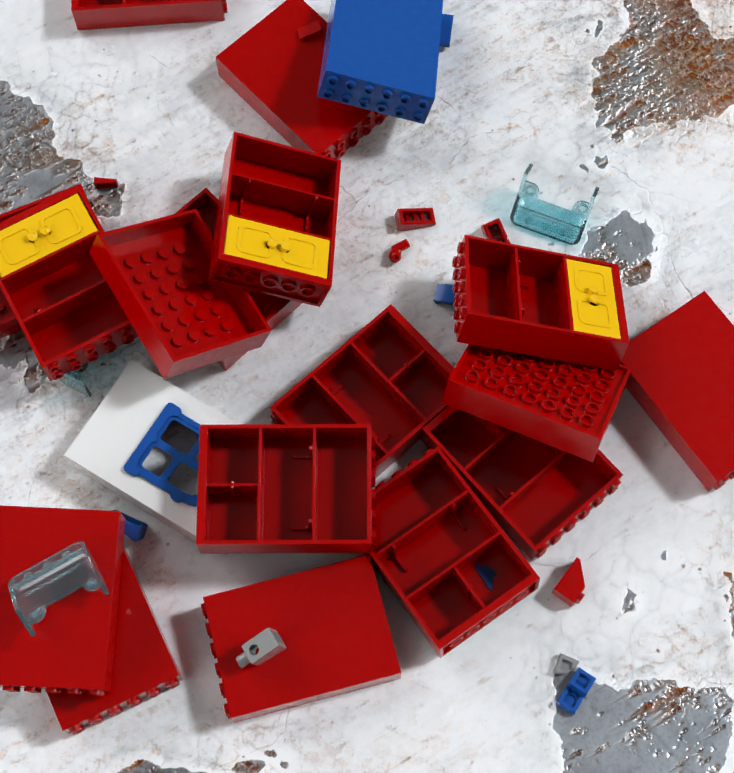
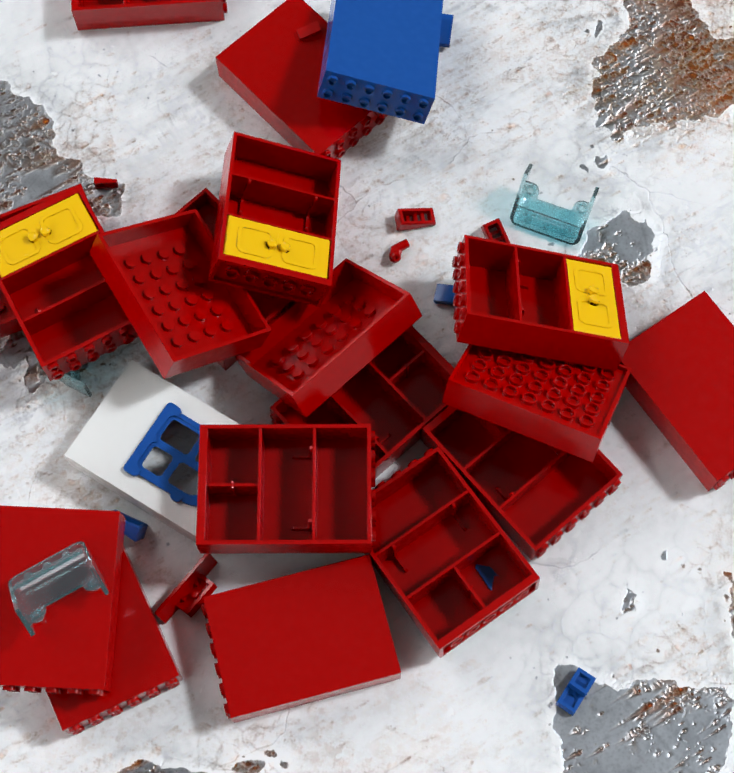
(190, 591): none -> red bracket
(269, 645): light grey torso -> none
(324, 346): none -> red container
(565, 665): light grey tile -> none
(571, 584): red slope -> none

